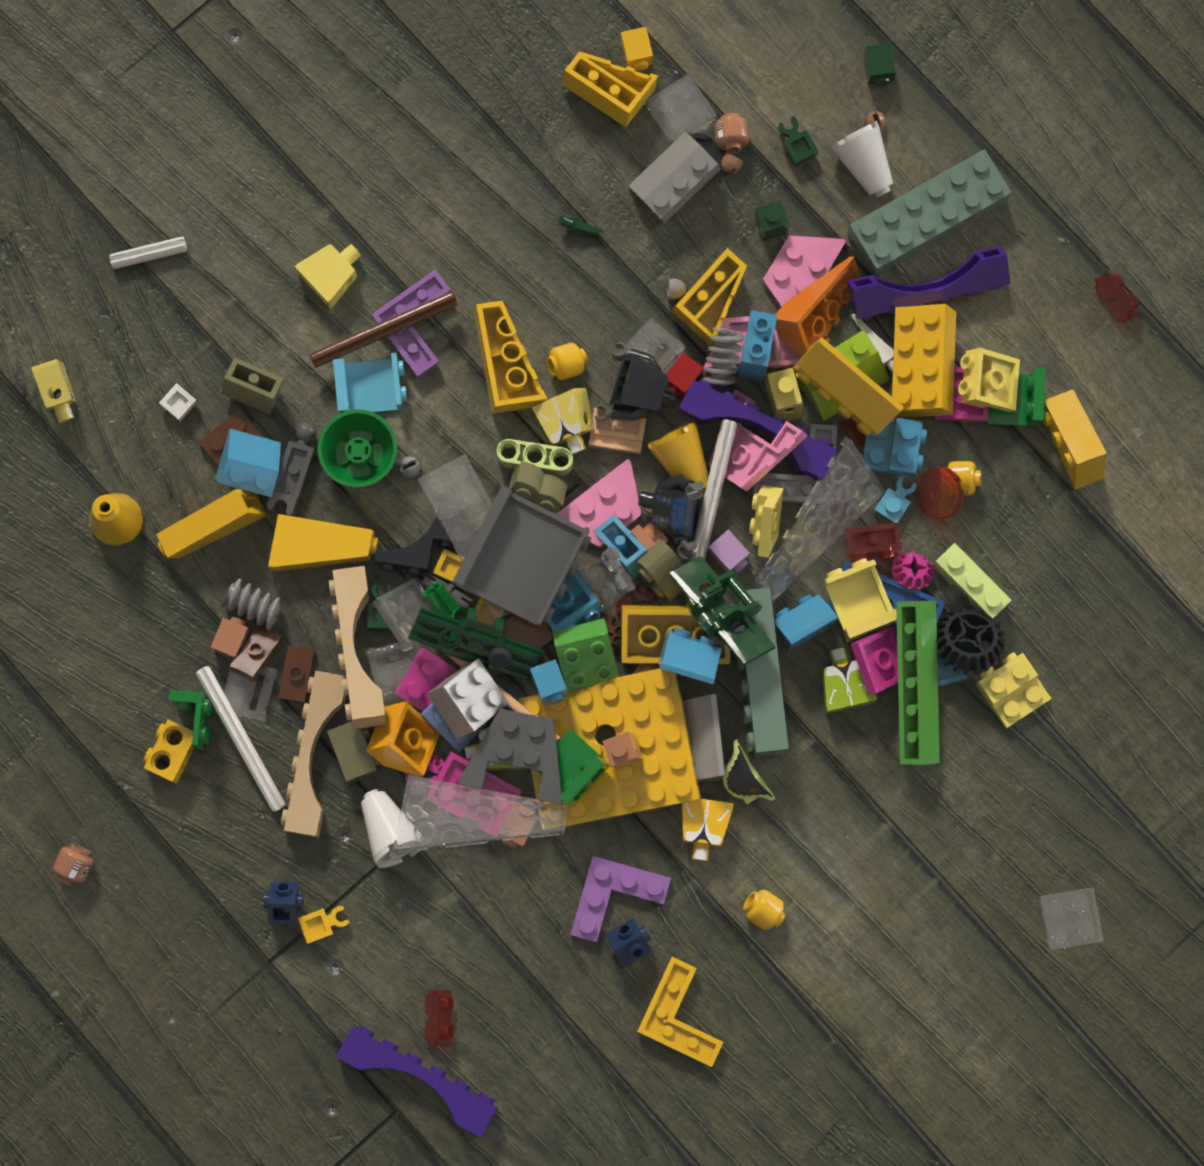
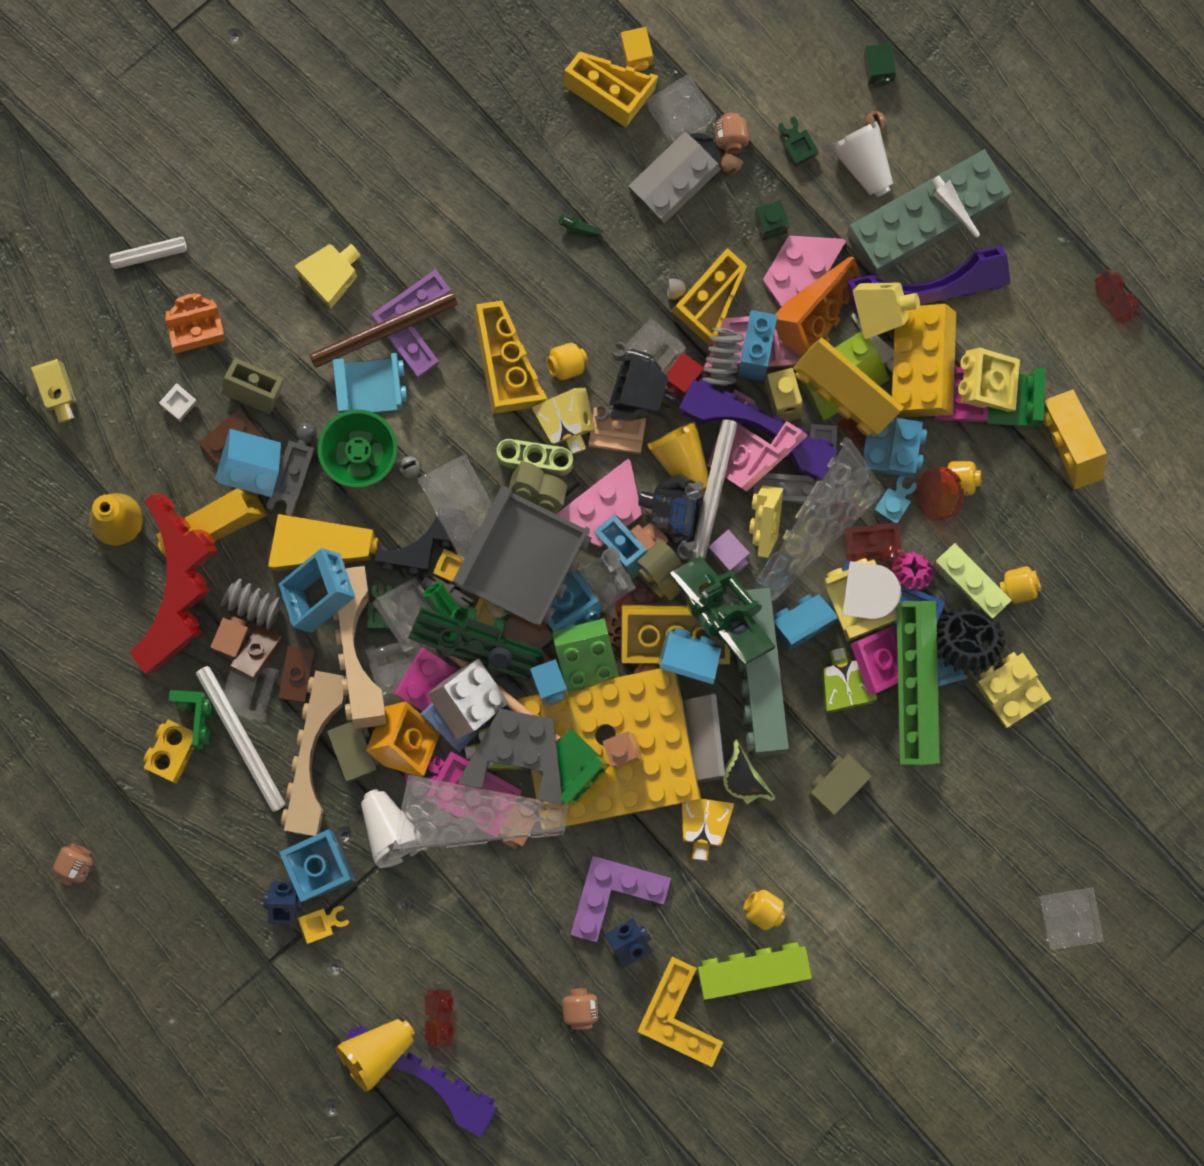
(183, 588): none -> red arch
(194, 323): none -> orange slope
(317, 866): none -> dark azure slope
(339, 589): none -> dark azure window
(375, 1052): none -> yellow cone
(580, 1009): none -> nougat head
(753, 972): none -> lime brick
(839, 785): none -> olive brick
(870, 591): none -> white tile
(883, 307): none -> light yellow torso
(947, 195): none -> white piece
(1021, 585): none -> yellow head

